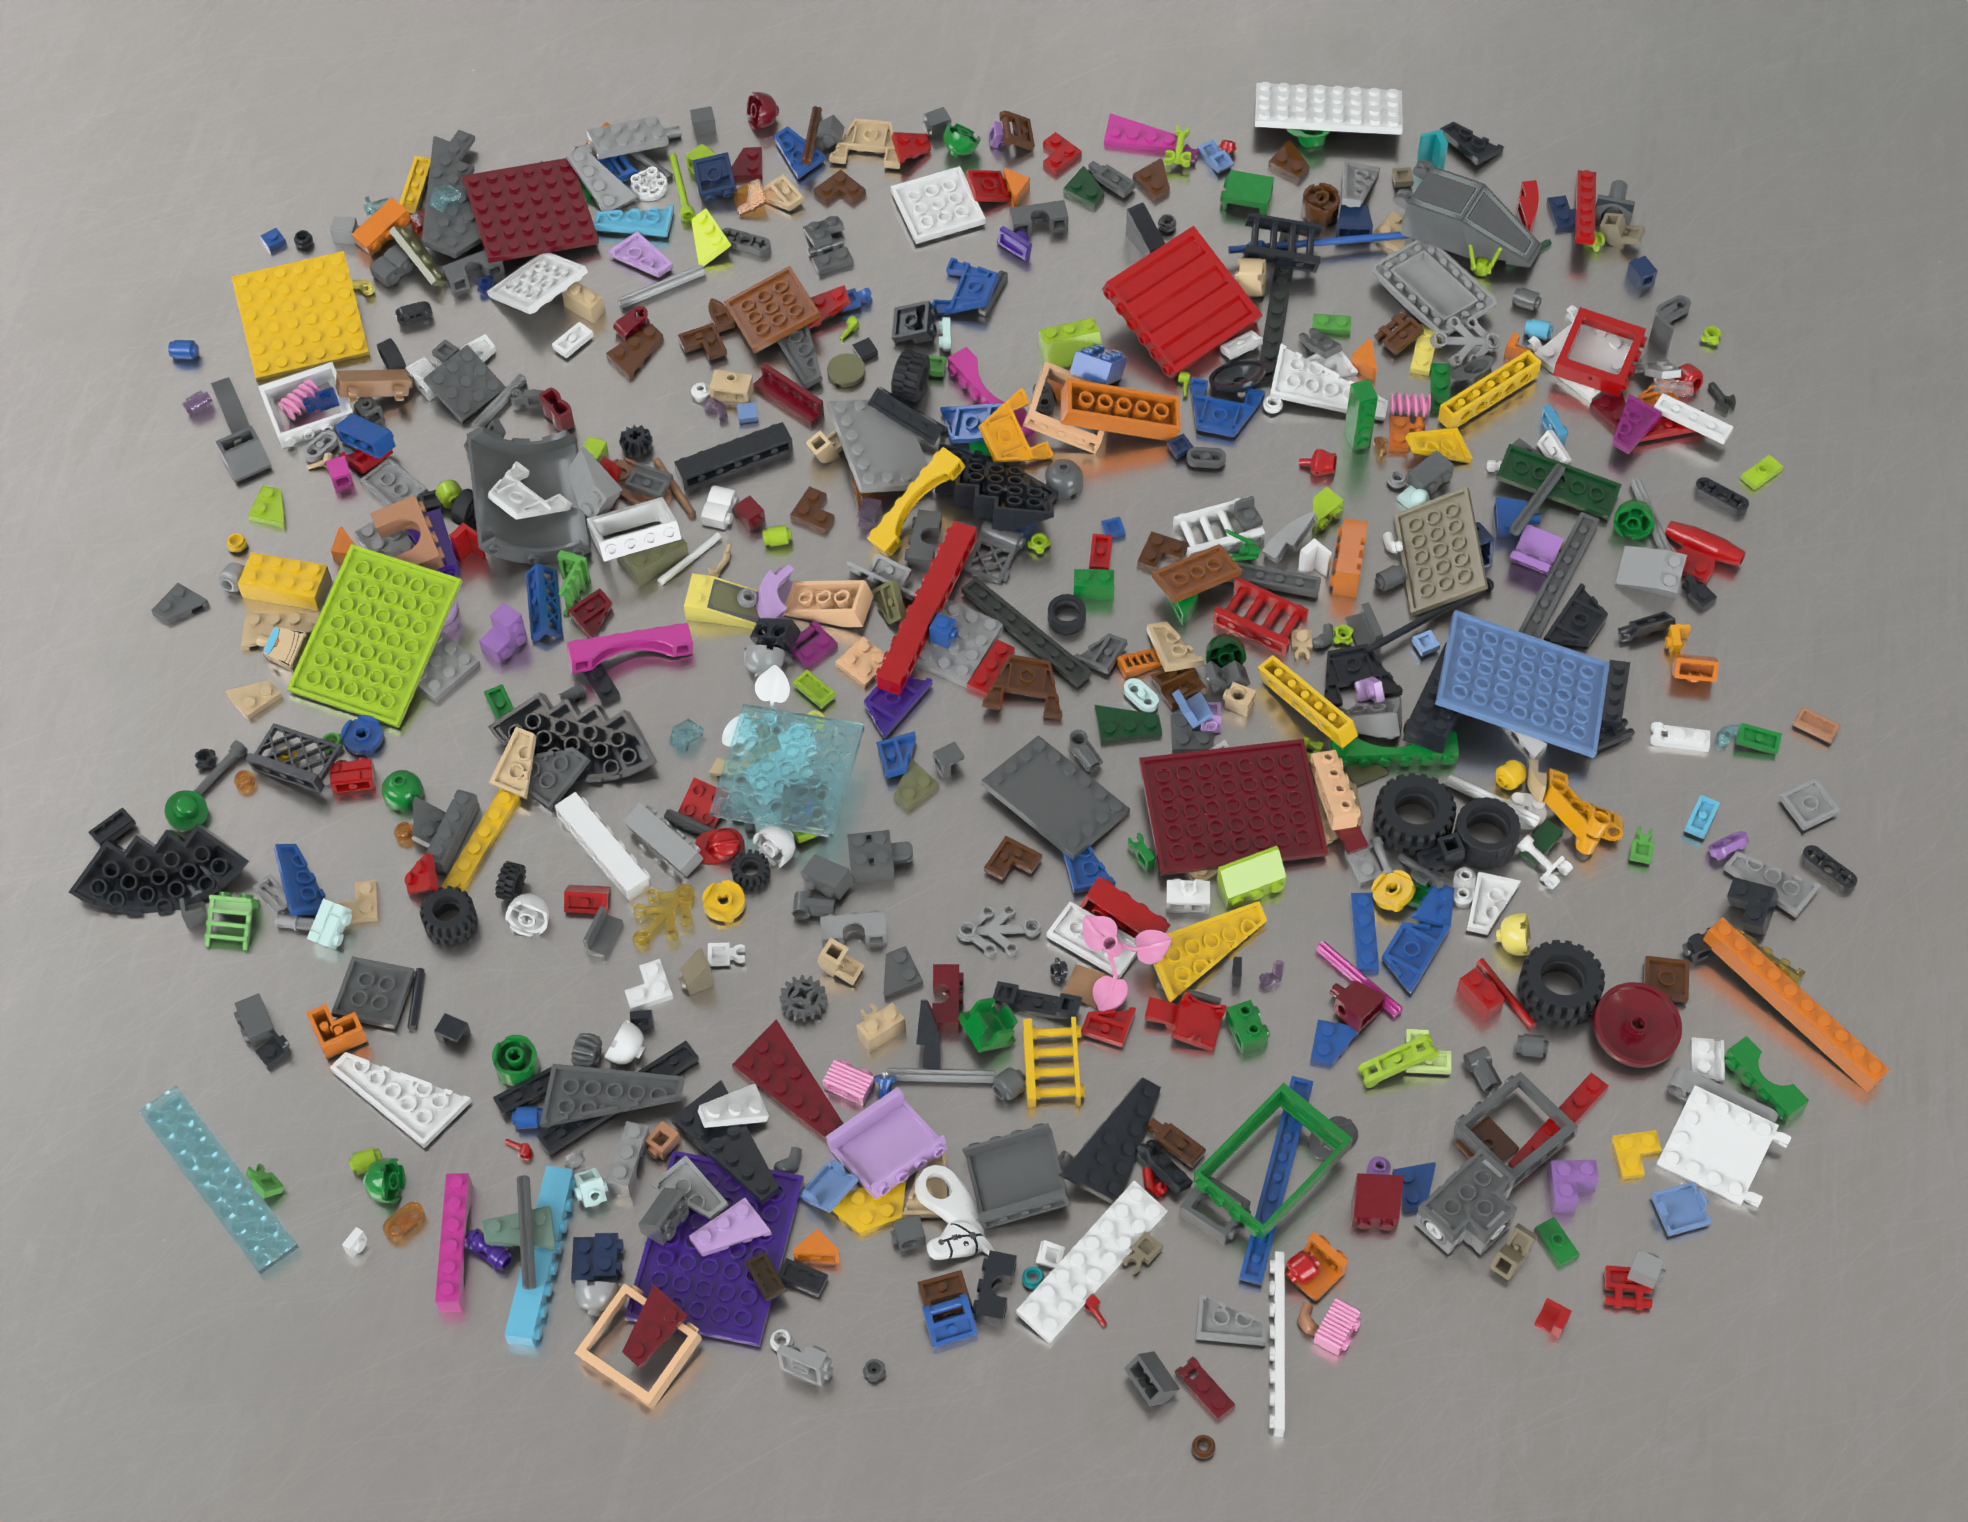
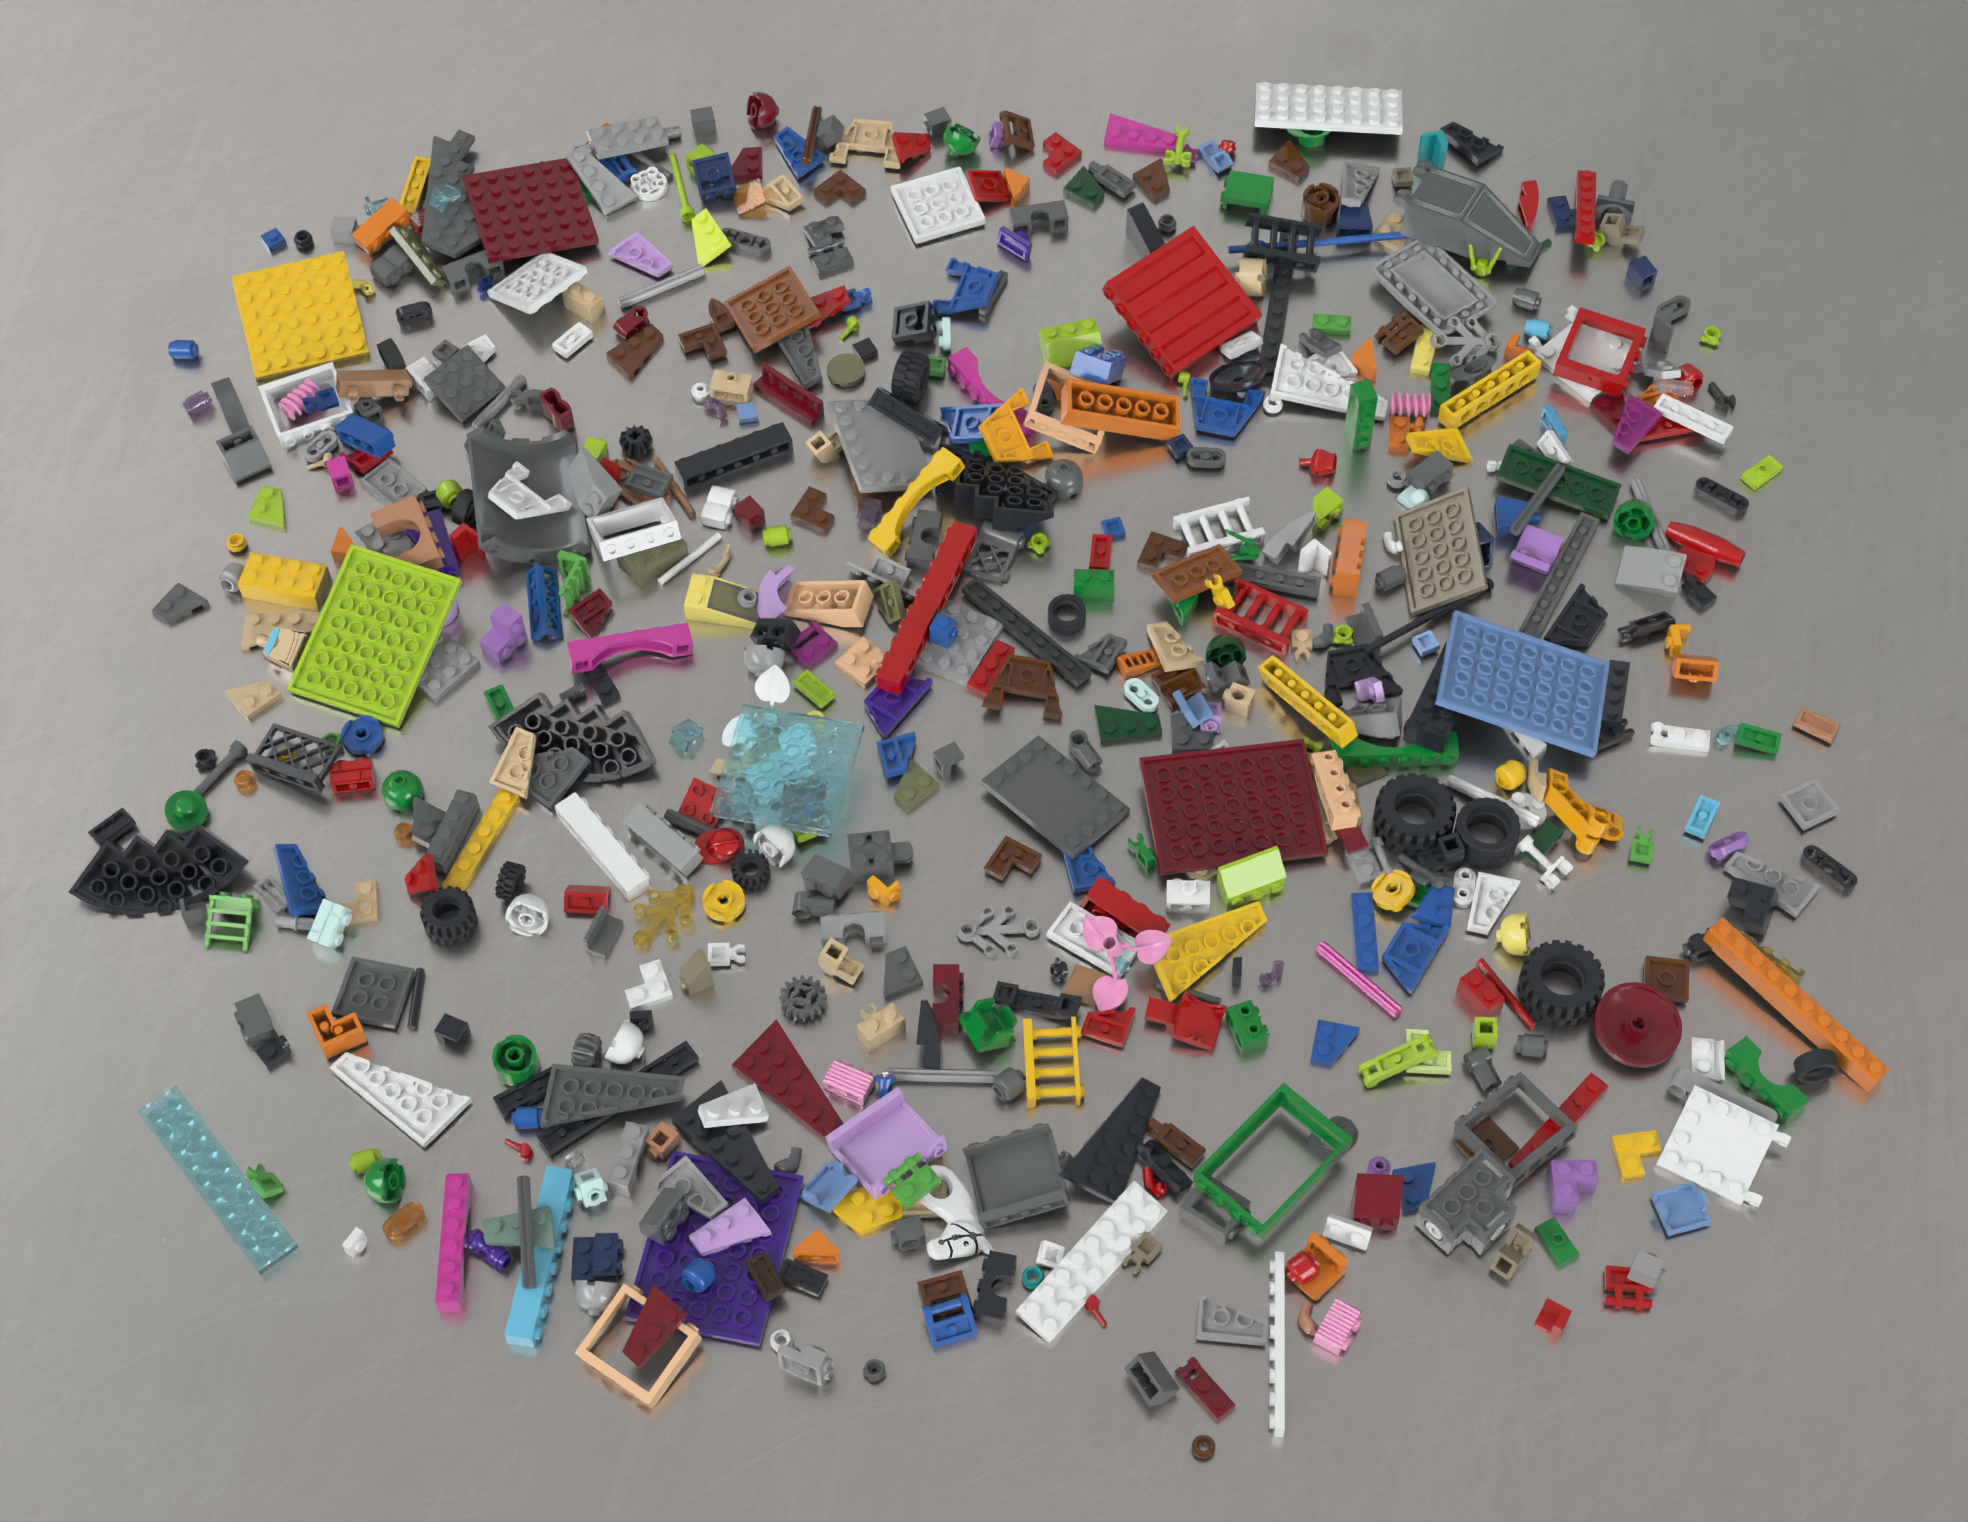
(647, 222): medium azure wing -> none
(698, 1275): none -> blue head
(879, 891): none -> light orange bracket
(914, 1187): none -> bright green plate
(1121, 964): none -> clear light blue plate
(1220, 593): none -> yellow plate
(1247, 513): dark grey bracket -> none
(1274, 1186): blue plate -> none
(1347, 1231): none -> white plate
(1357, 1004): dark red torso -> none
(1381, 445): clear orange tile -> none
(1484, 1032): none -> lime brick
(1816, 1066): none -> black tyre

